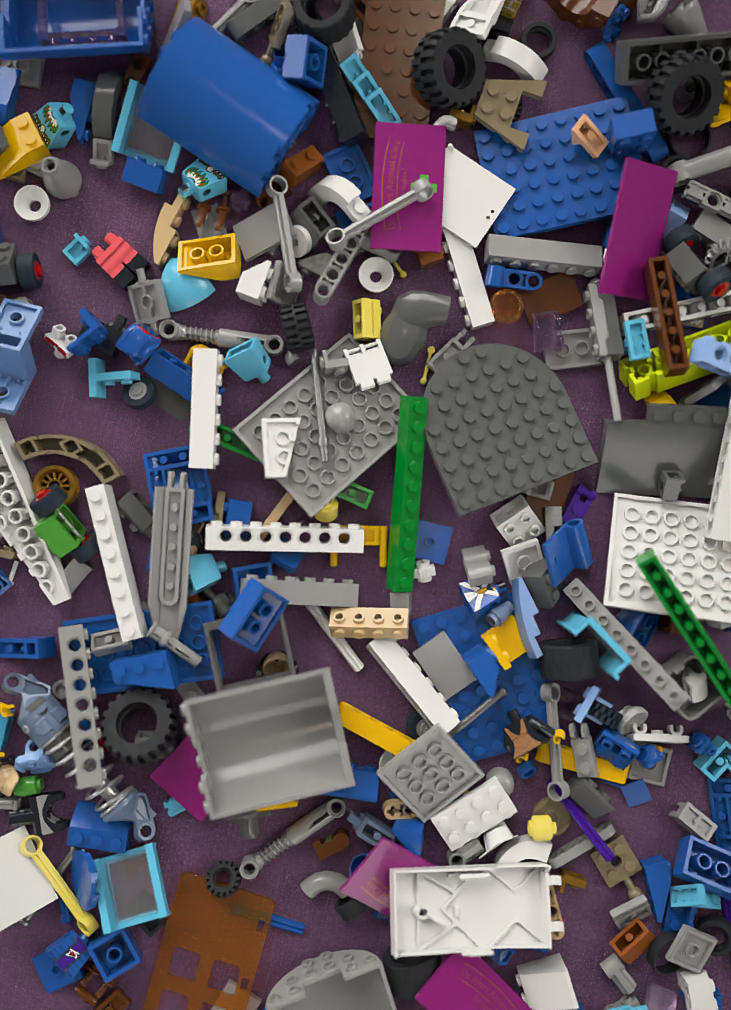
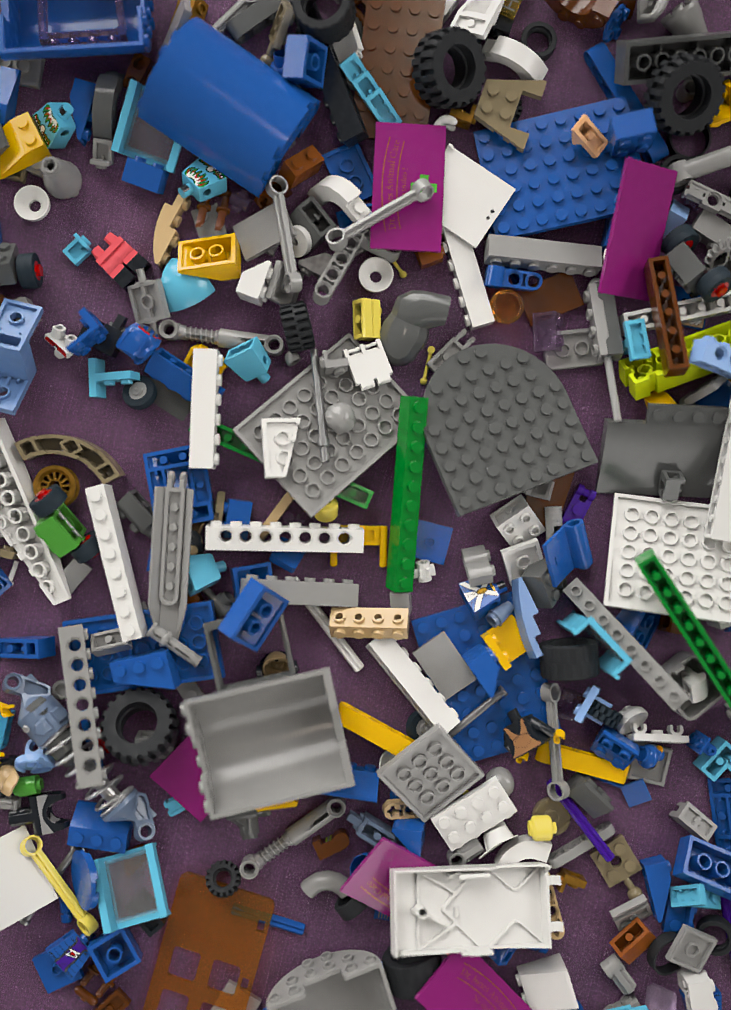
(526, 769): blue tile -> none
(583, 751): light grey hinge -> none

